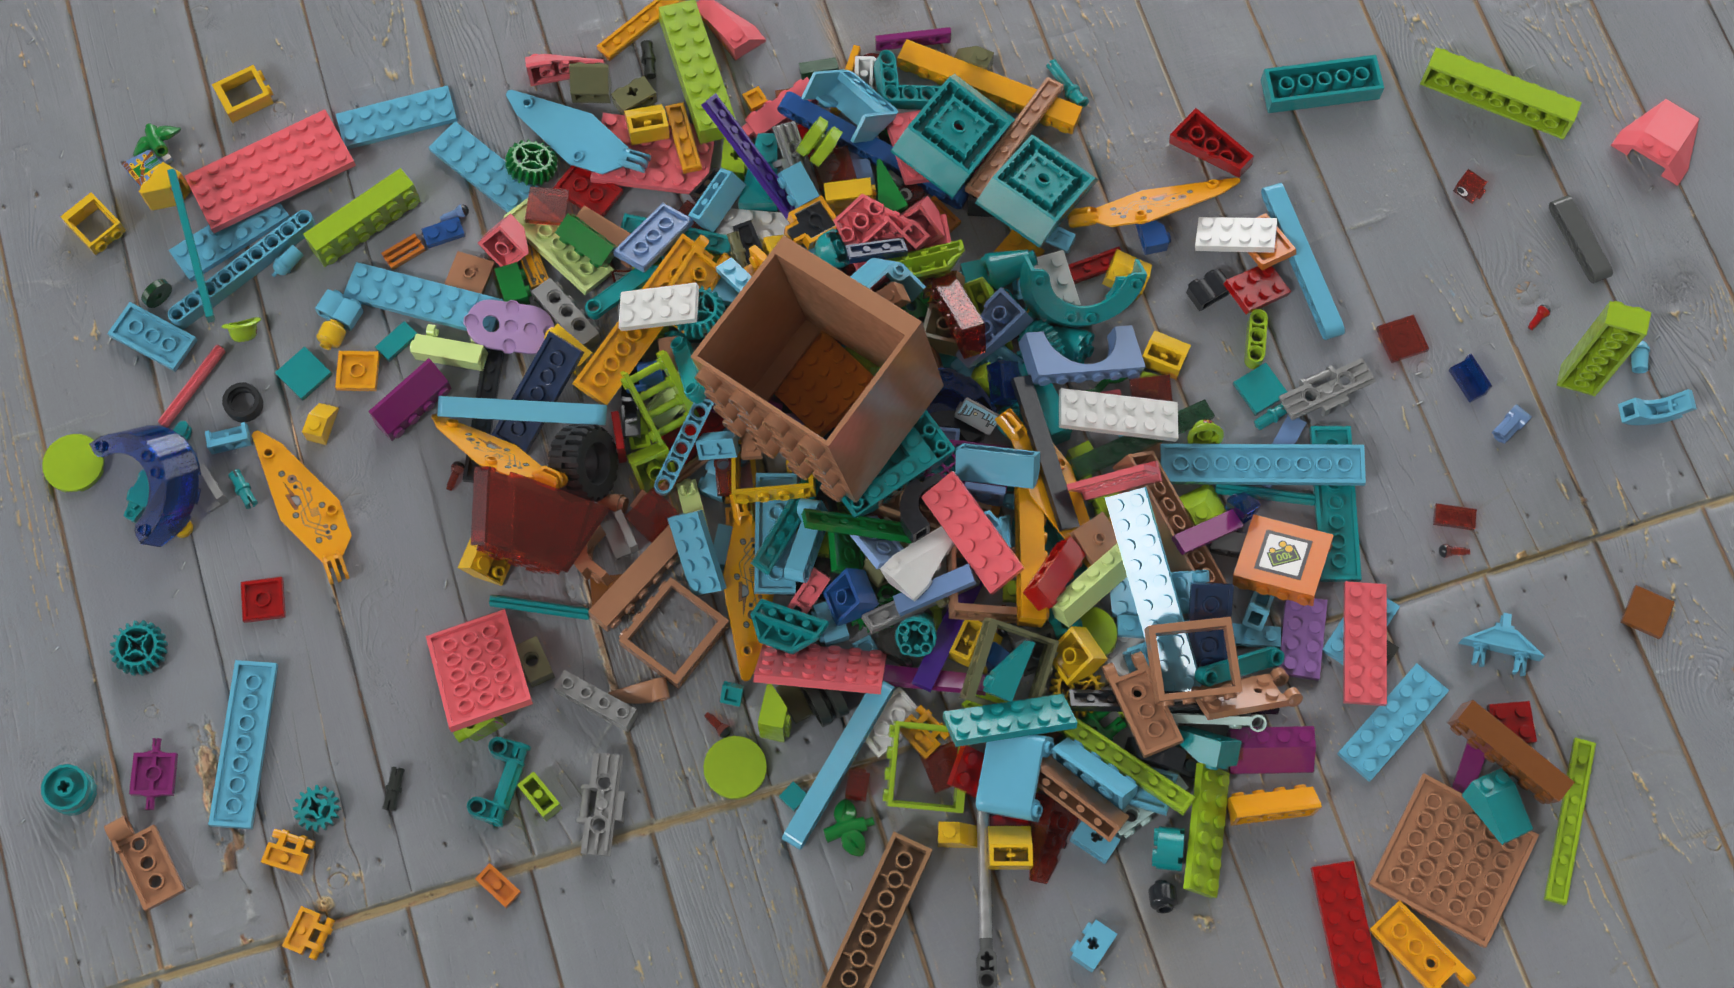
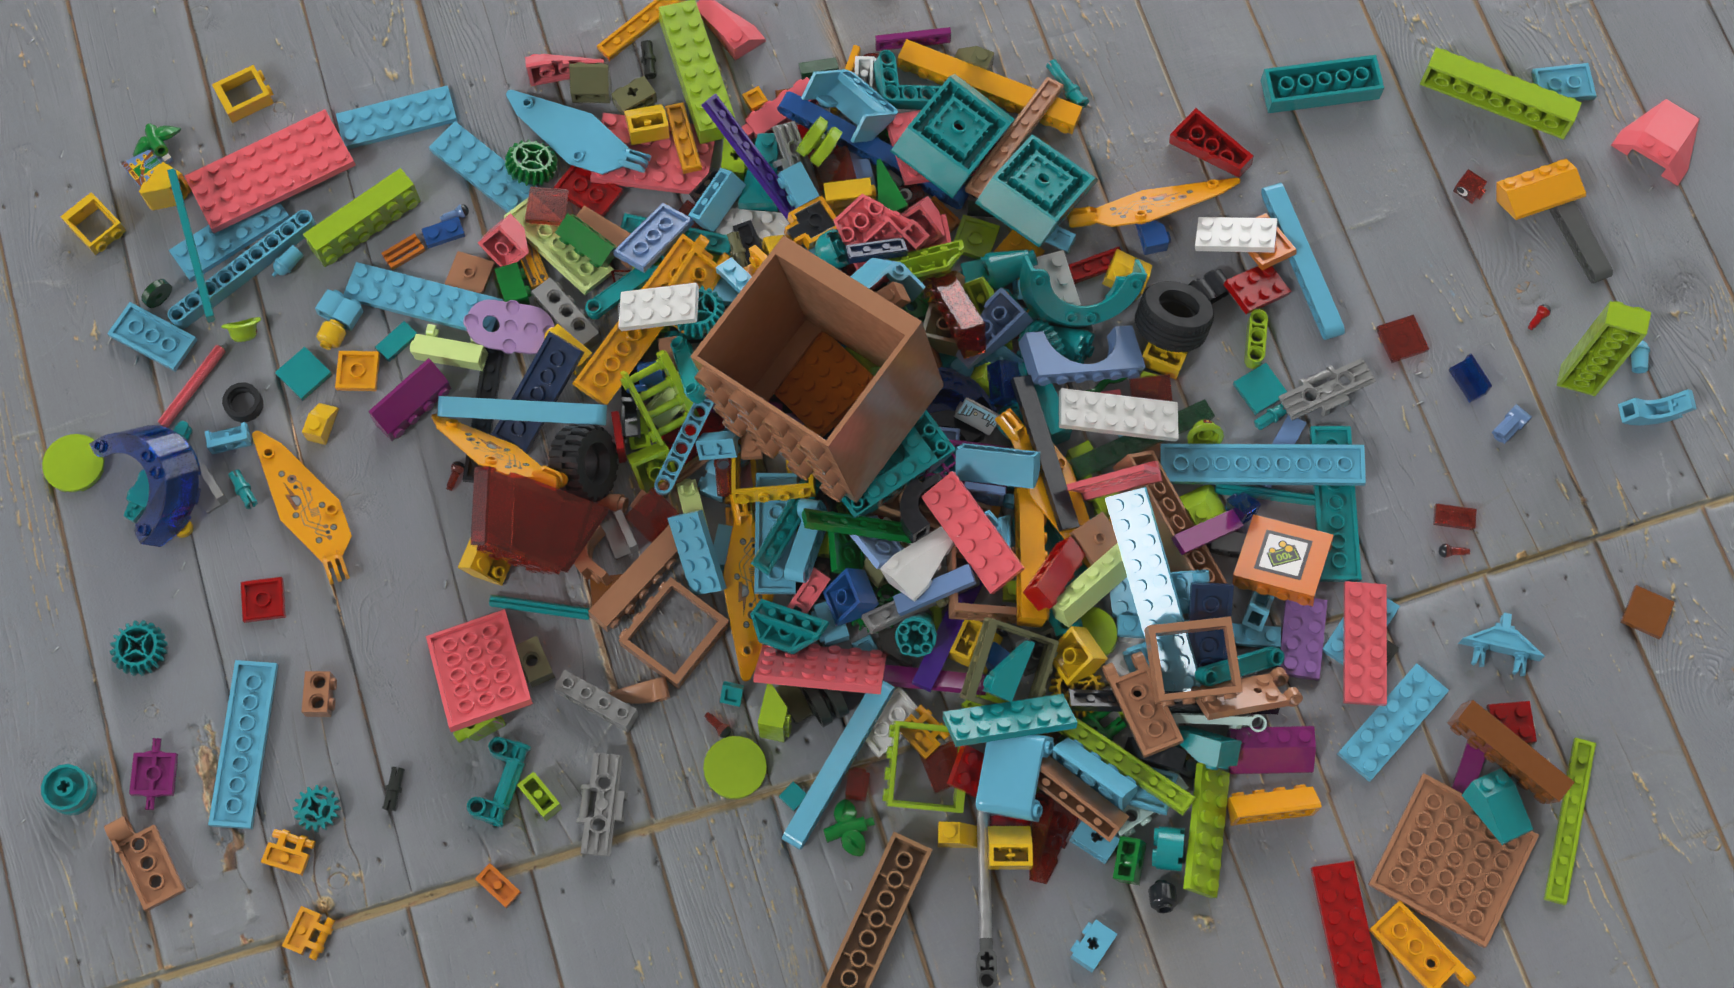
(312, 694): none -> nougat brick
(977, 236): none -> lime plate
(1129, 860): none -> green brick
(1174, 316): none -> black tyre
(1540, 189): none -> light orange slope
(1567, 80): none -> medium azure tile

